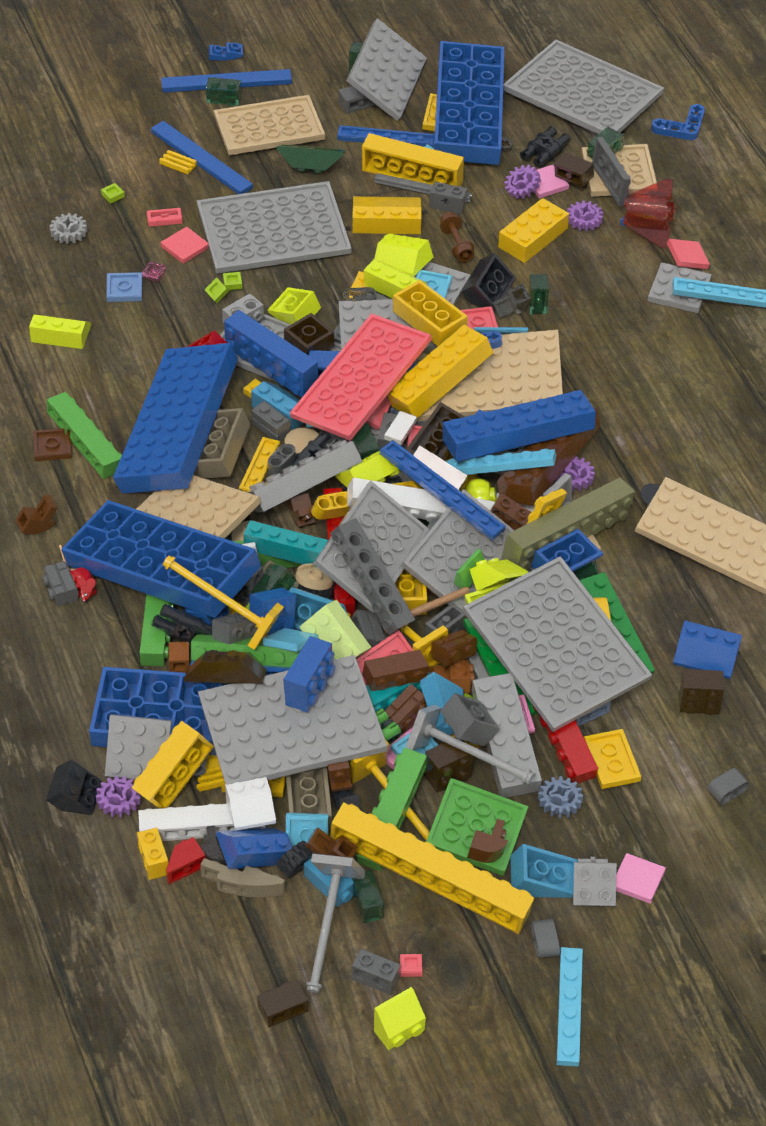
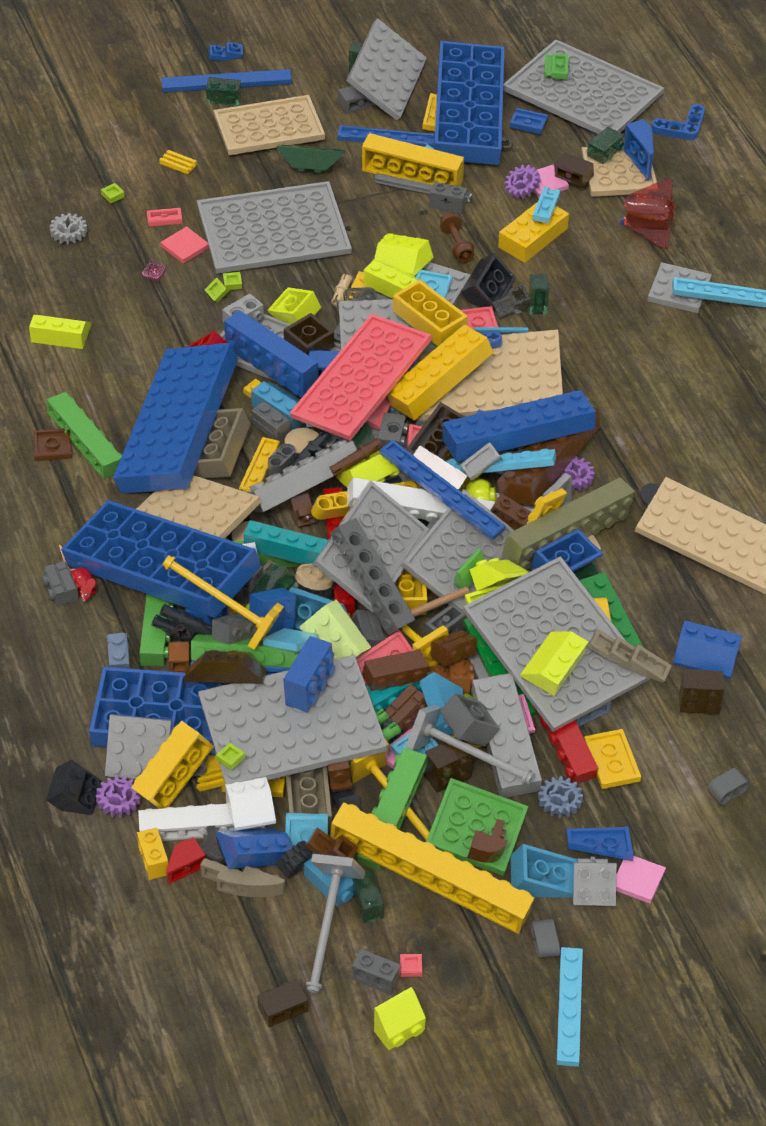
(37, 519): reddish brown brick -> none
(118, 650): none -> sand blue brick
(124, 287): medium blue tile -> none
(204, 159): blue tile -> none
(230, 756): none -> lime plate
(340, 288): none -> tan pin
(362, 453): none -> reddish brown pin
(387, 215): yellow slope -> none
(400, 427): white tile -> none
(480, 461): none -> light grey tile
(528, 121): none -> blue plate
(545, 146): black pin -> none
(546, 205): none -> medium azure plate
(555, 660): none -> neon yellow slope
(556, 66): none -> bright green plate
(585, 215): medium lavender gear -> none
(607, 841): none -> blue wing
(611, 171): dark grey plate -> none
(630, 657): none -> dark tan slope
(639, 146): none -> blue slope
(688, 254): coral tile -> none

